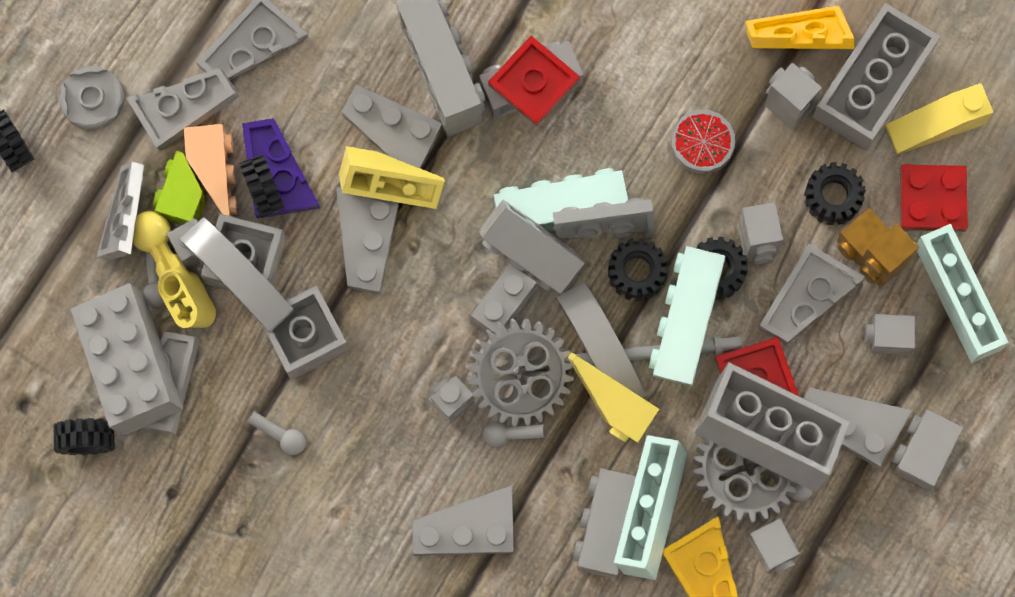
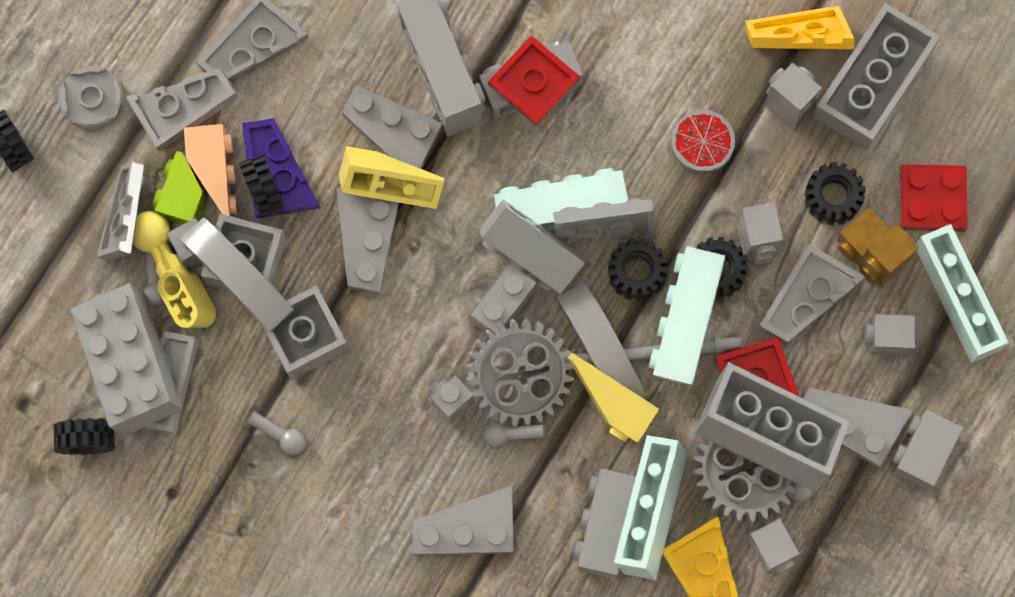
(940, 119): light yellow slope -> none

